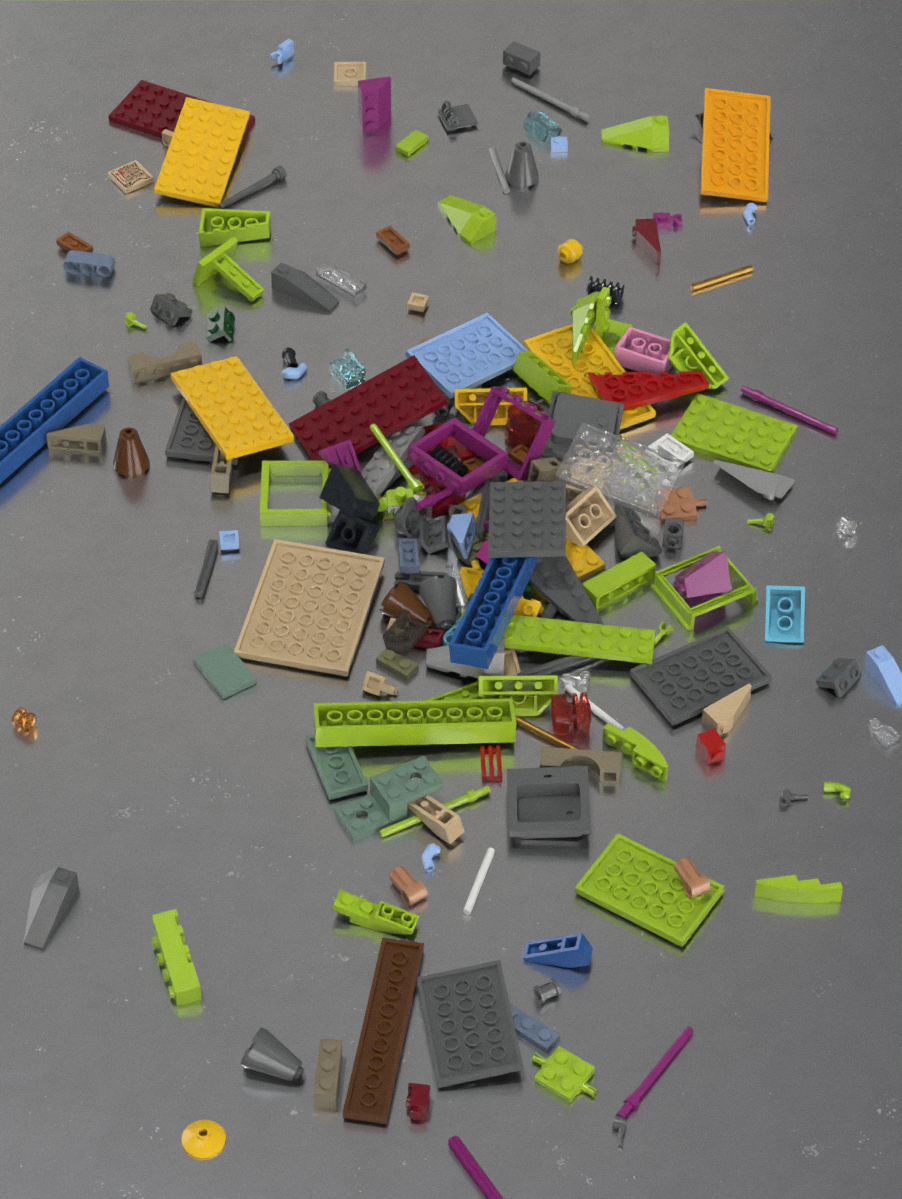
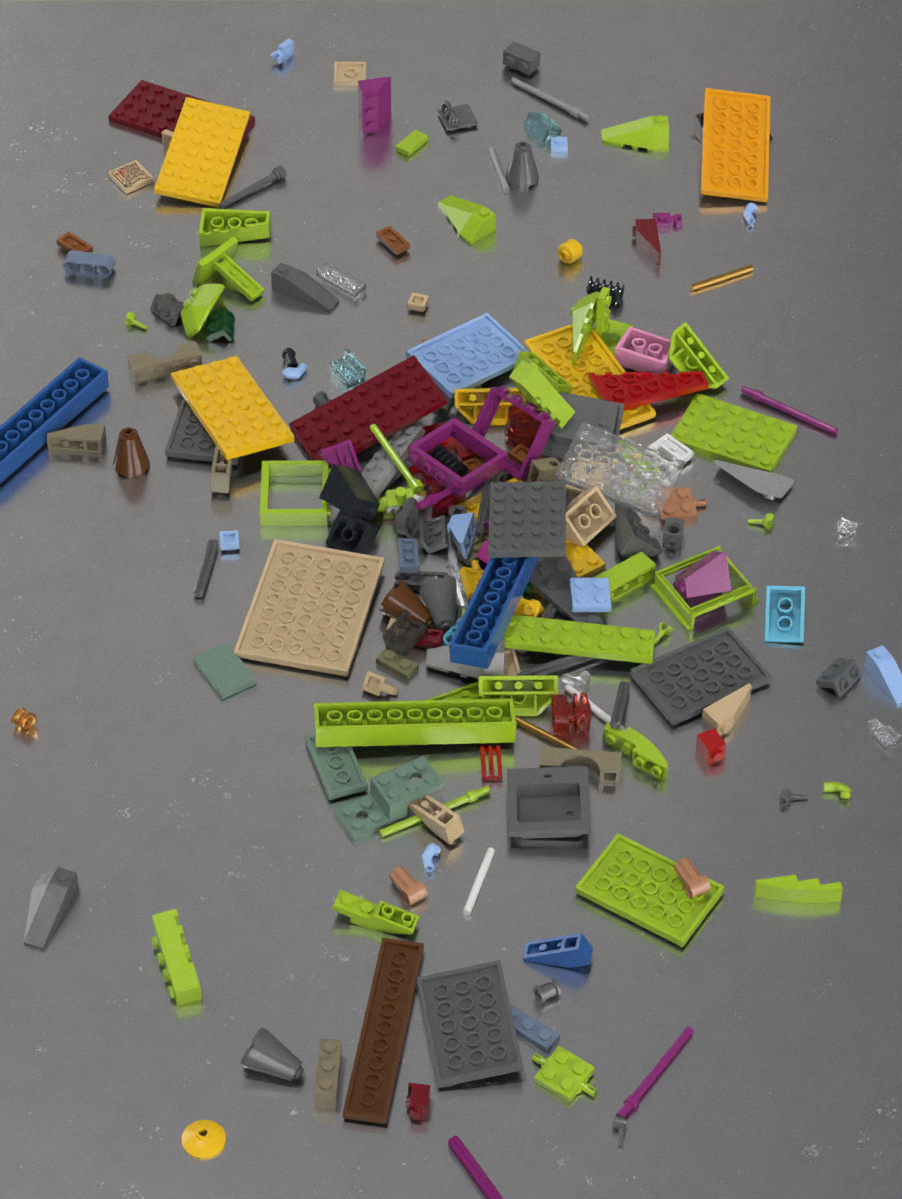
(199, 306): none -> lime wedge
(541, 393): none -> lime wedge
(590, 595): none -> light blue plate
(619, 706): none -> dark grey axle

